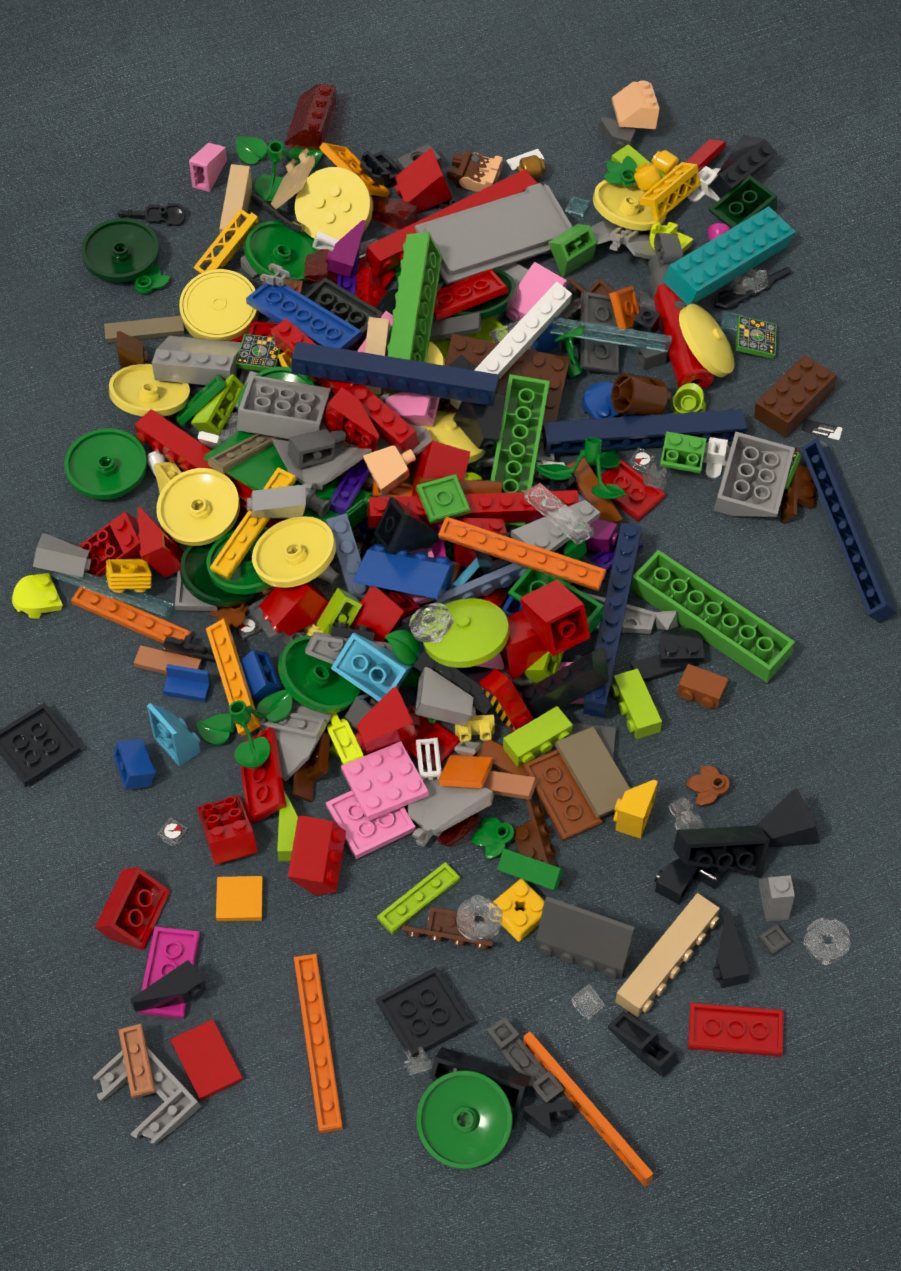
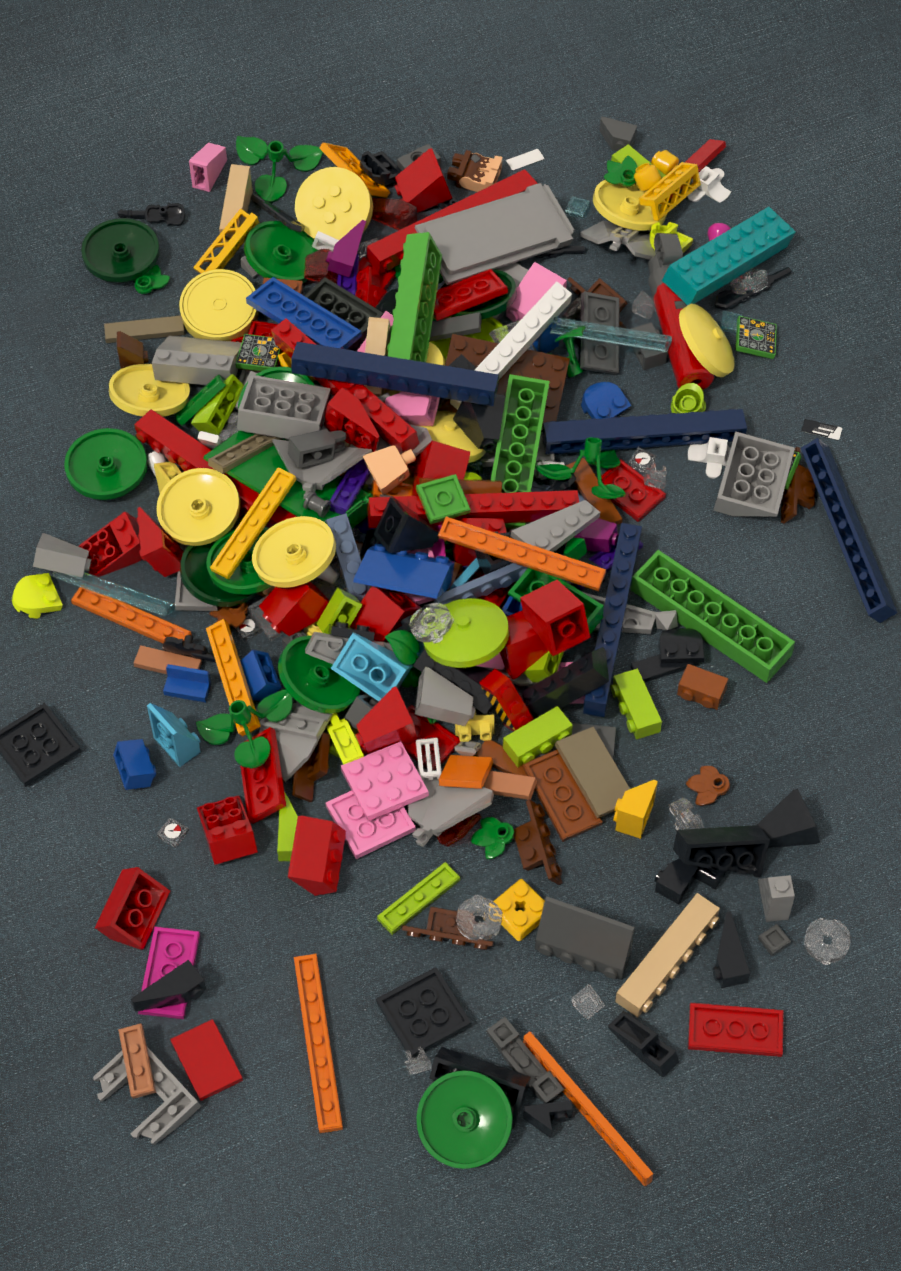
(128, 574): yellow brick -> none
(239, 898): light orange tile -> none
(274, 280): light grey piece -> none
(278, 502): light grey slope -> none
(294, 179): tan tile -> none
(312, 117): clear red slope -> none
(530, 869): green tile -> none
(533, 165): pearl gold head -> none
(558, 513): clear plate -> none
(573, 248): bright green slope -> none
(624, 306): orange tile -> none
(636, 106): light nougat slope -> none
(639, 395): reddish brown cylinder -> none
(646, 320): black brick -> none
(683, 452): bright green slope -> none
(743, 202): dark green slope -> none
(746, 159): black wedge -> none
(795, 396): reddish brown brick -> none

